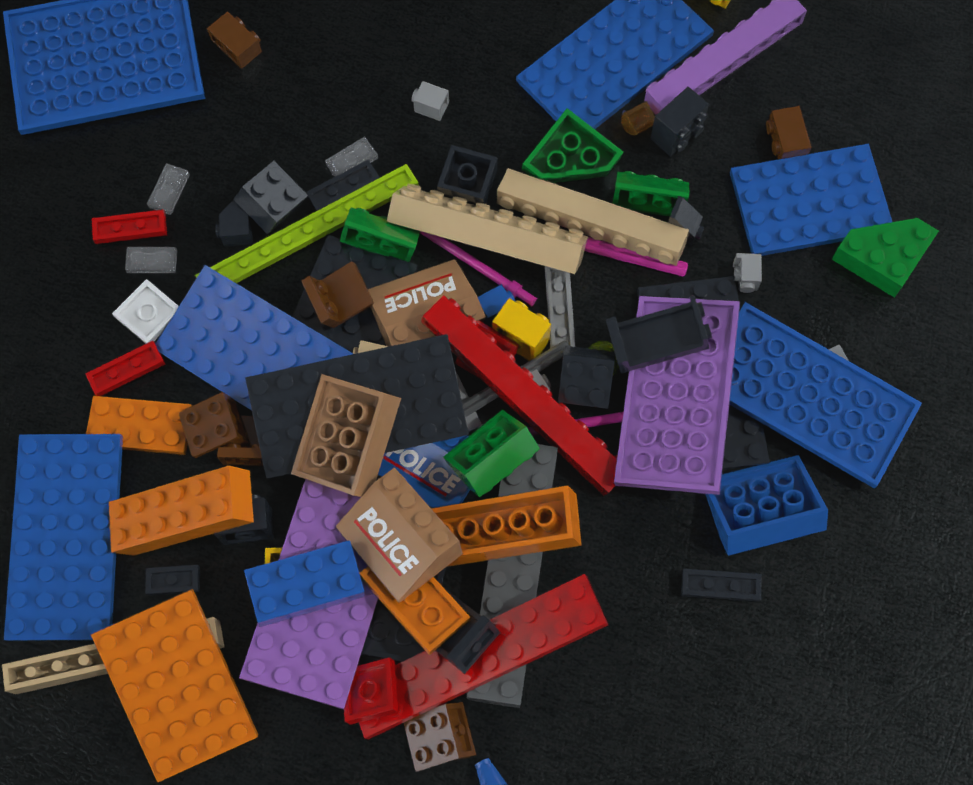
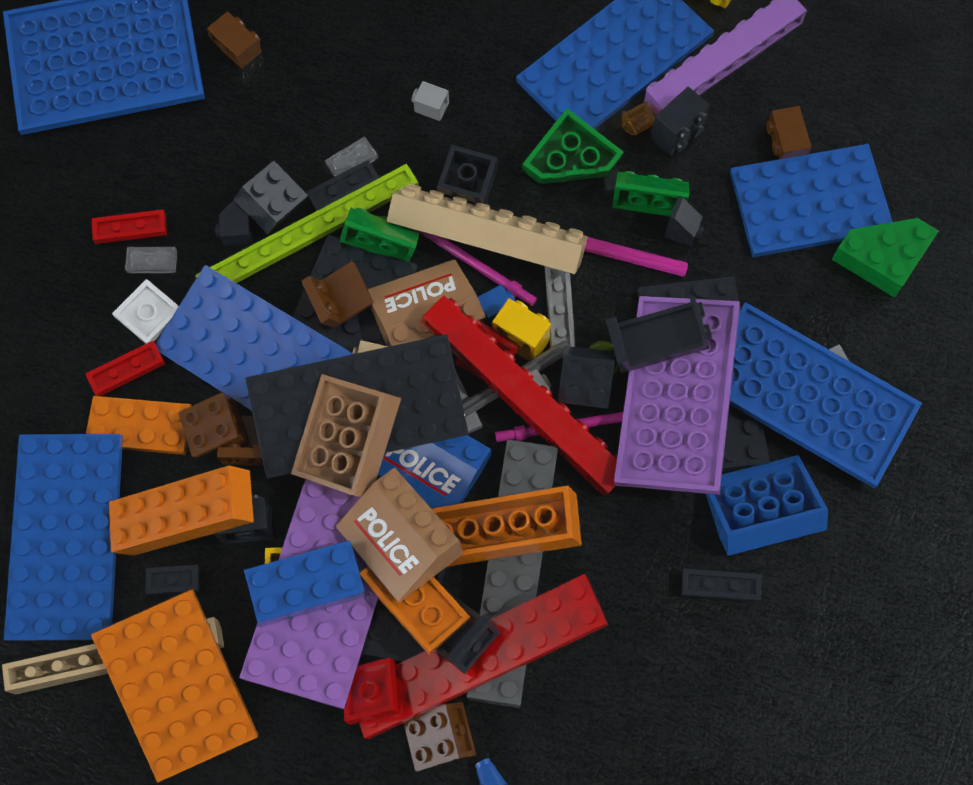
(168, 188): clear plate -> none
(492, 452): green slope -> none
(592, 216): tan brick -> none
(747, 271): light grey brick -> none

